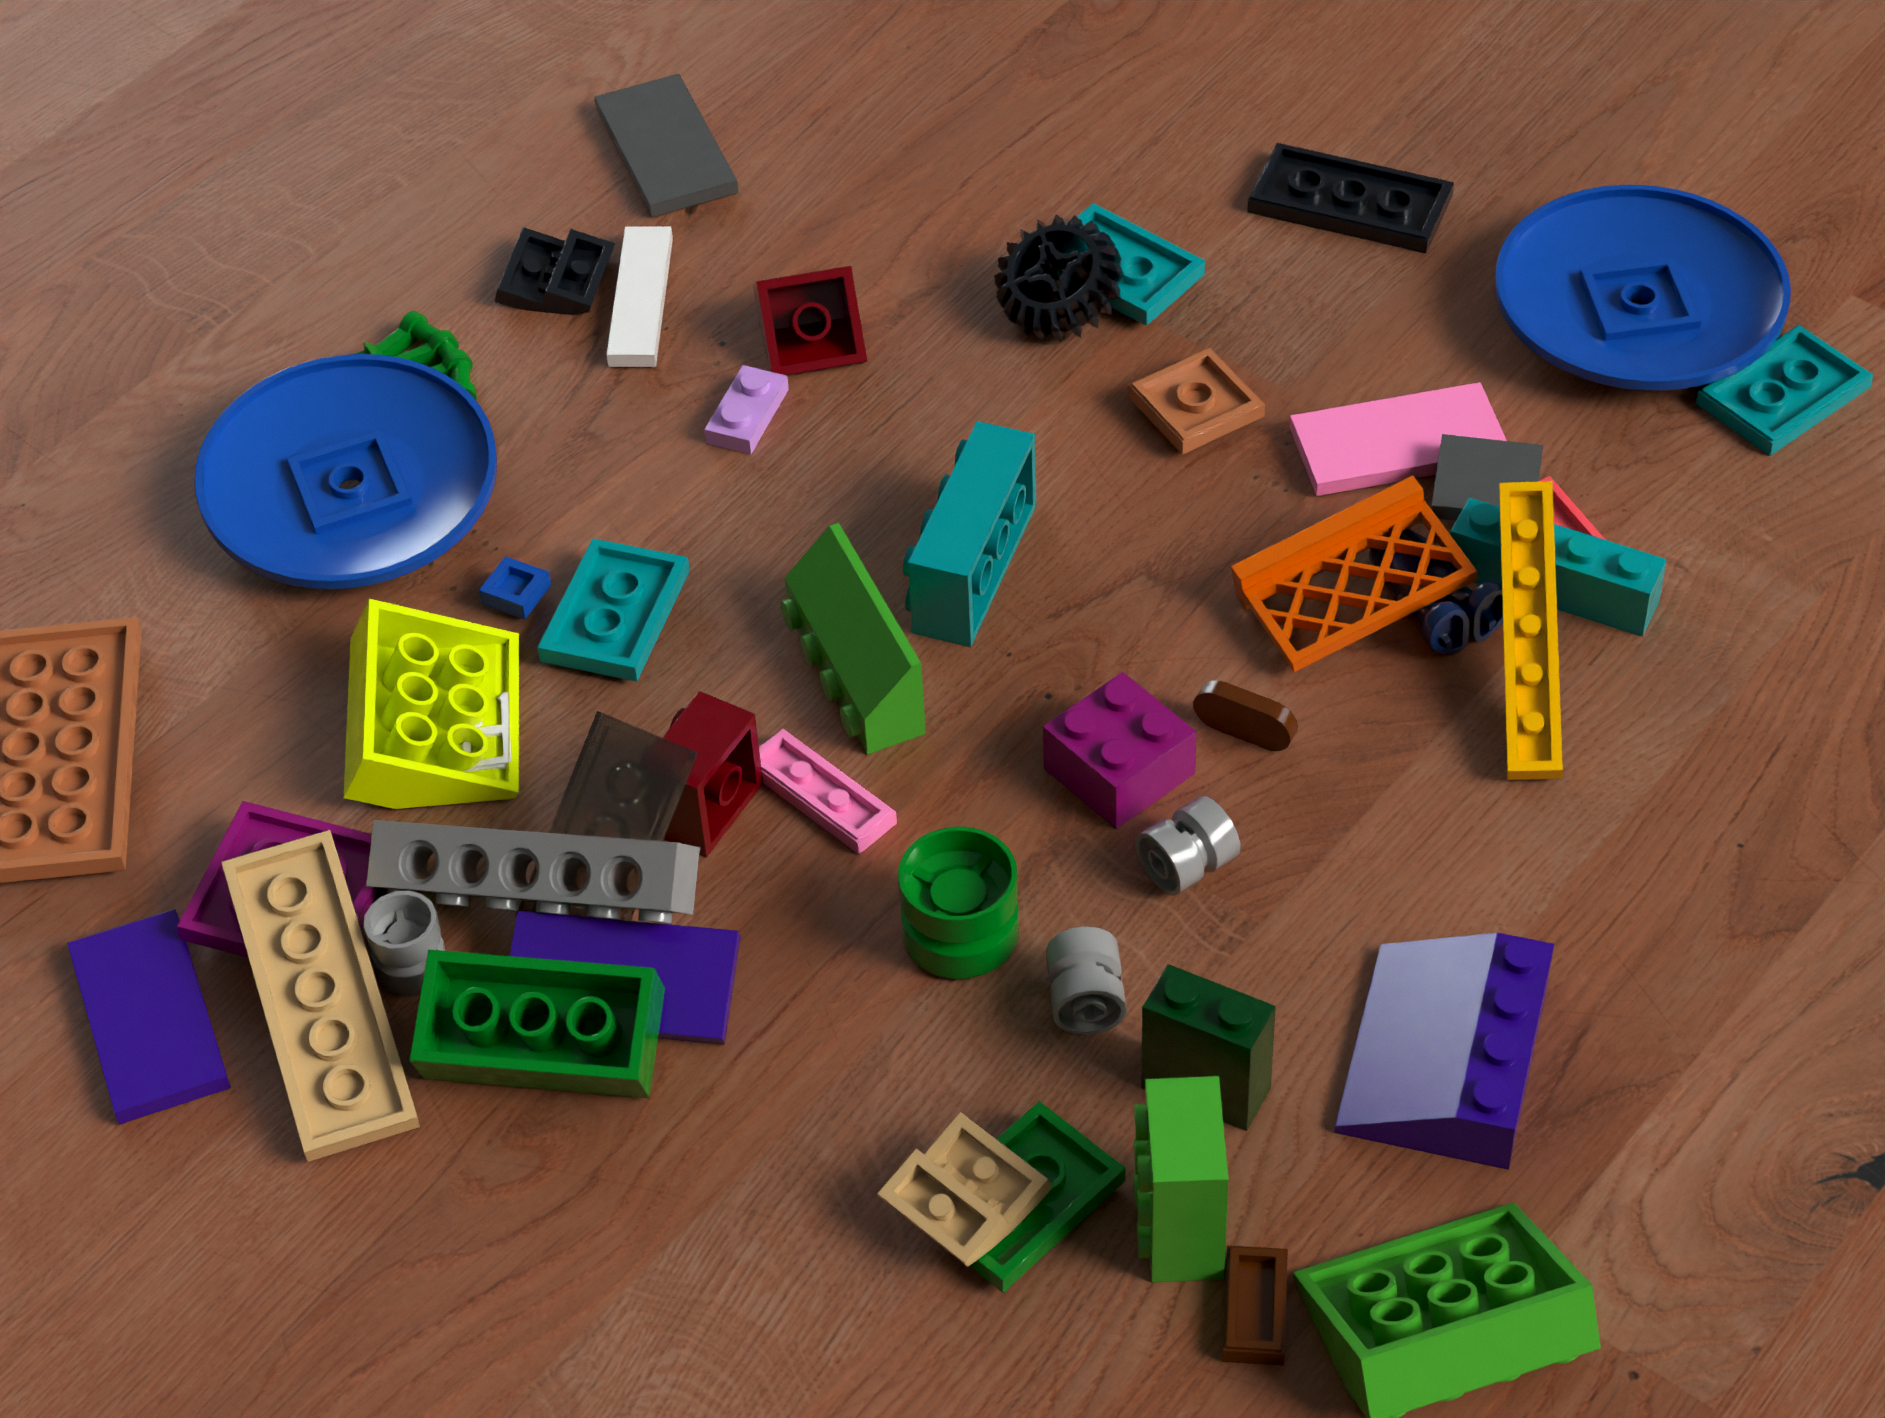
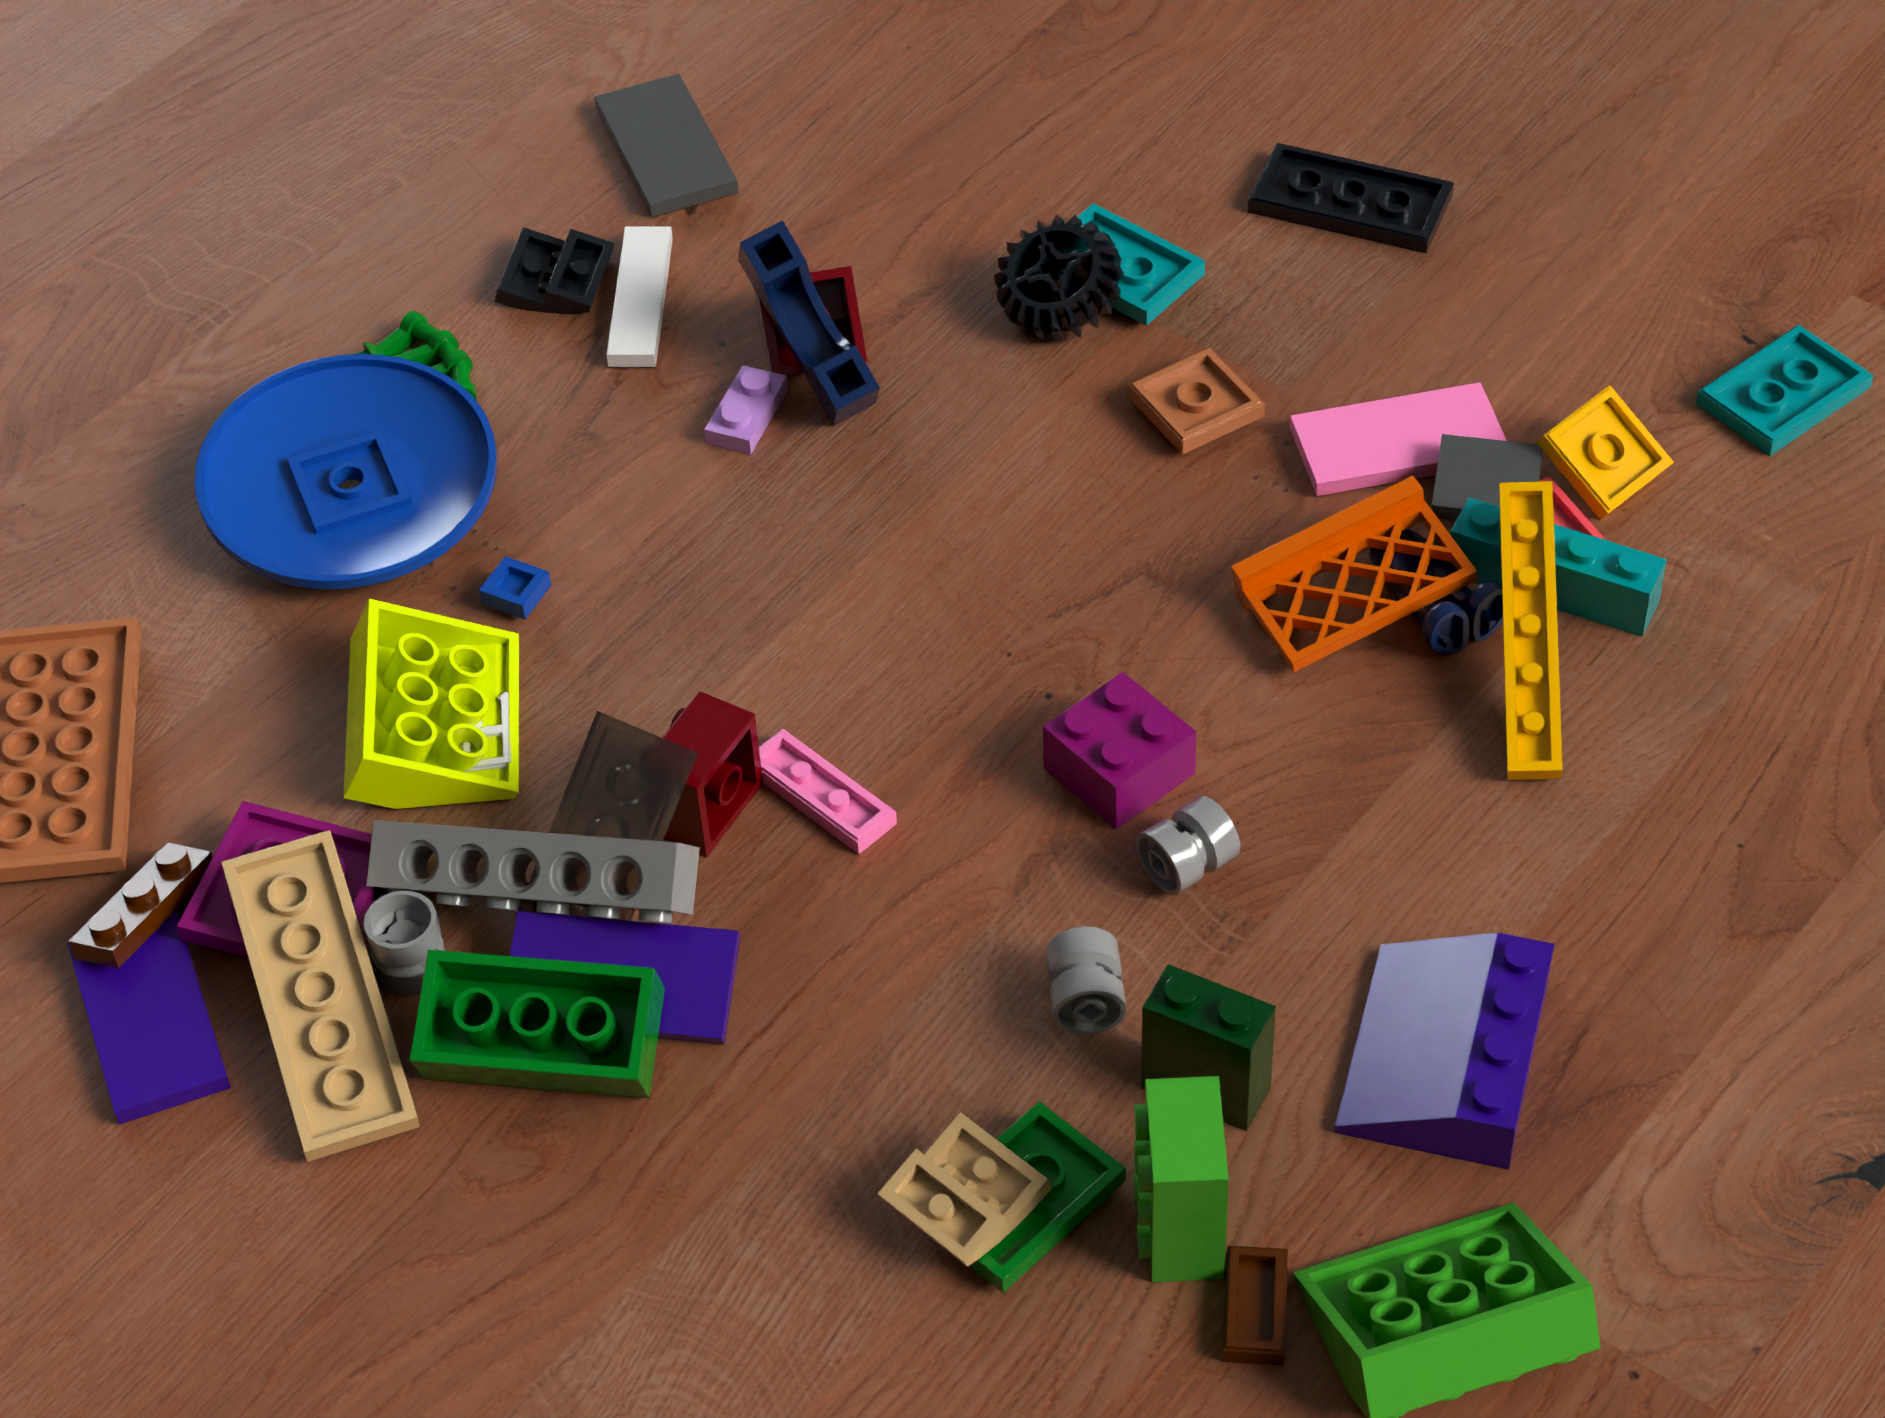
(141, 906): none -> reddish brown plate
(614, 609): teal plate -> none
(789, 295): none -> dark blue arch
(855, 644): bright green slope -> none
(959, 902): green wheel -> none
(971, 533): teal brick -> none
(1245, 715): reddish brown tile -> none
(1605, 452): none -> yellow tile
(1704, 274): blue dish -> none

